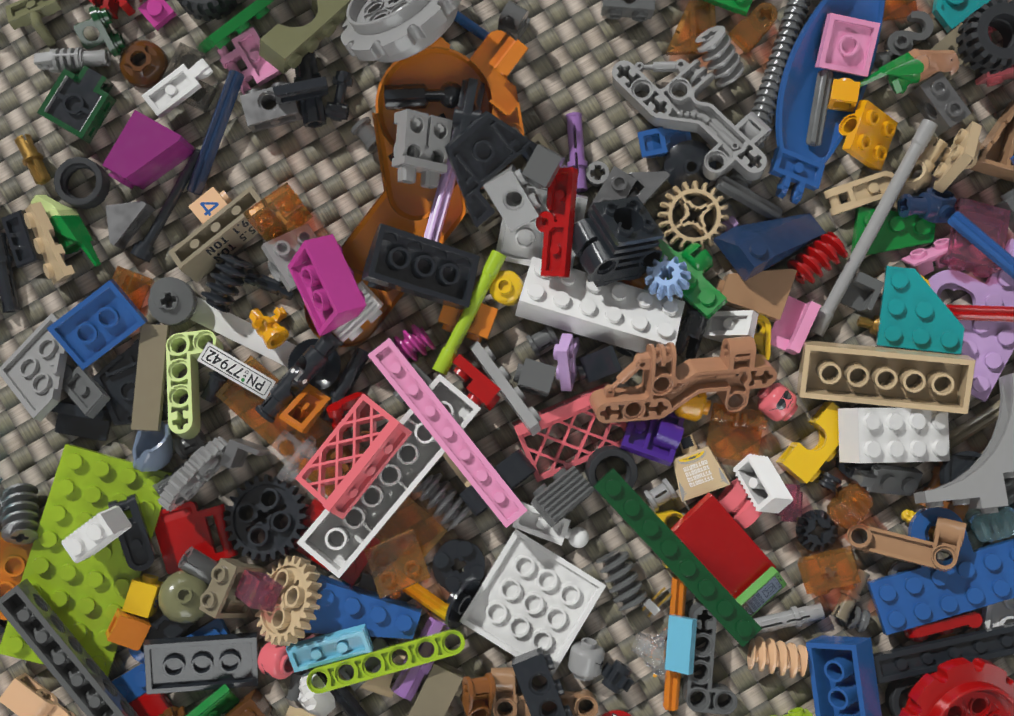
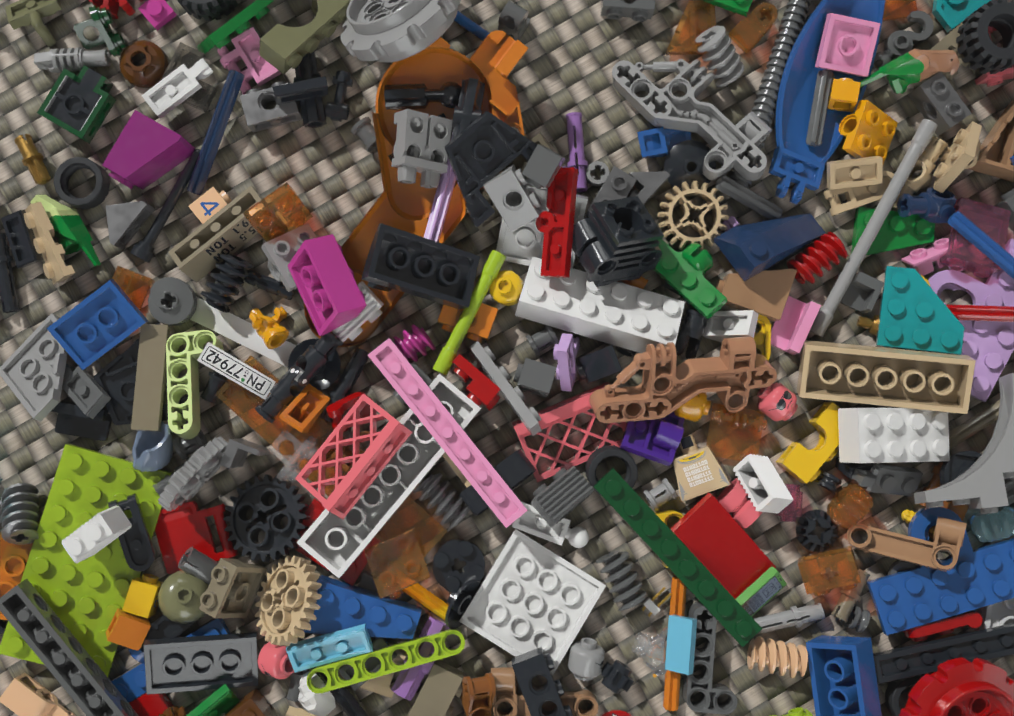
(258, 590): clear pink brick -> none
(667, 287): light blue gear -> none
(855, 172): none -> tan plate

